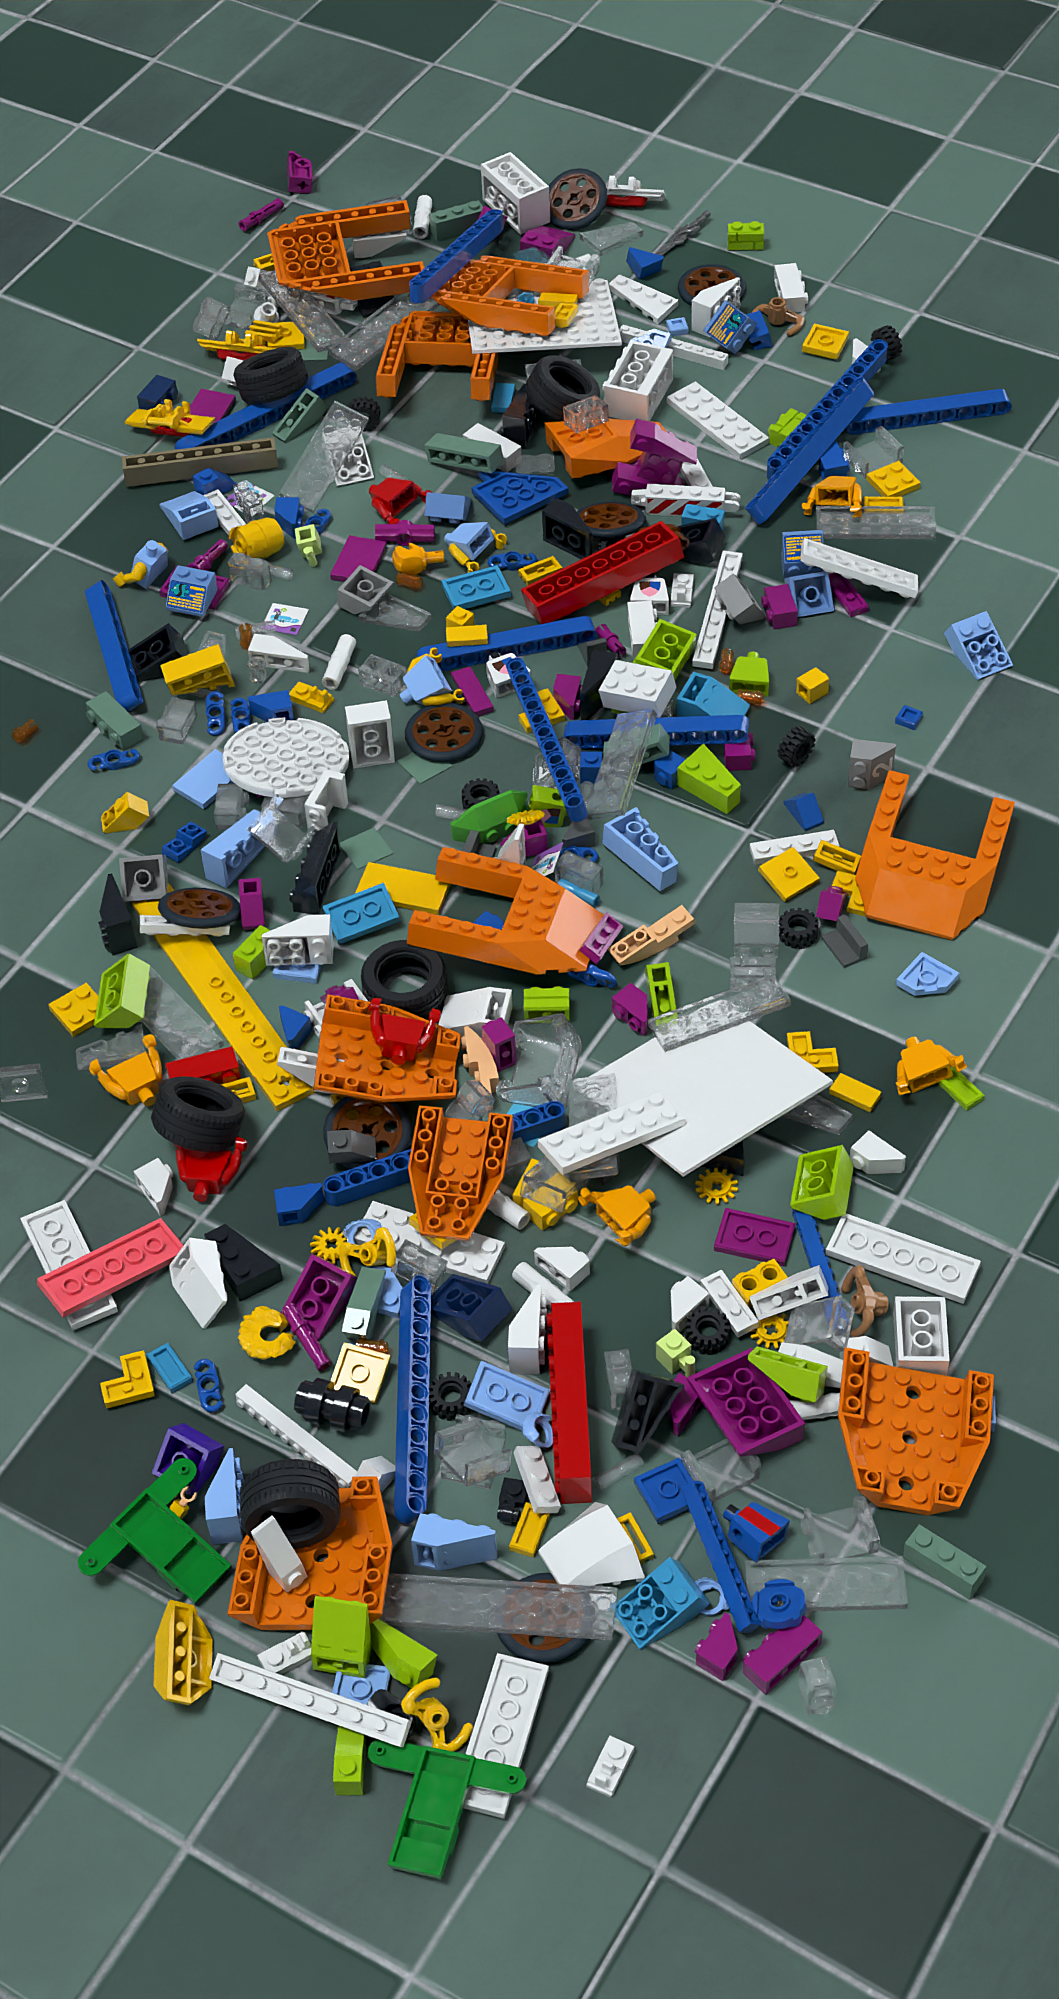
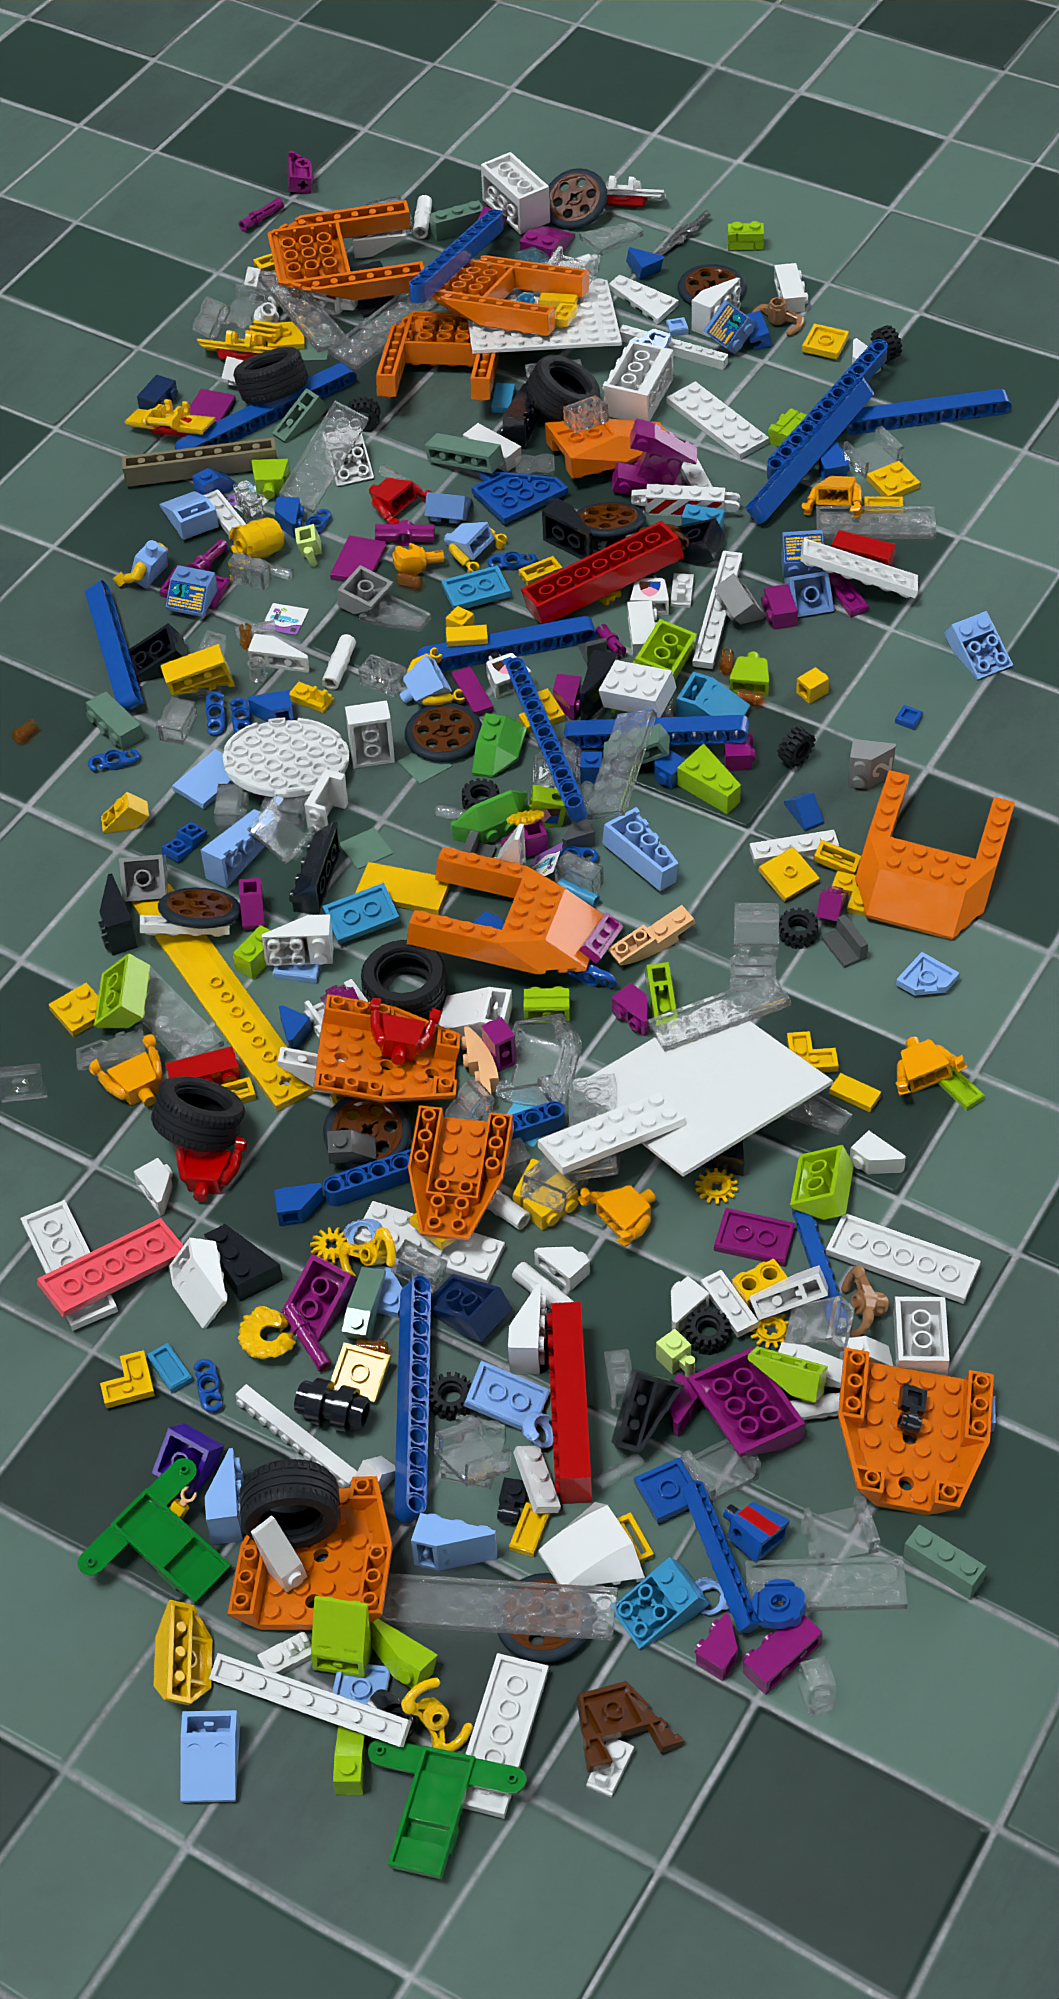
(209, 1756): none -> light blue slope
(270, 476): none -> lime torso
(497, 744): none -> bright green wedge
(616, 1713): none -> reddish brown wing
(865, 547): none -> red brick
(913, 1402): none -> black plate

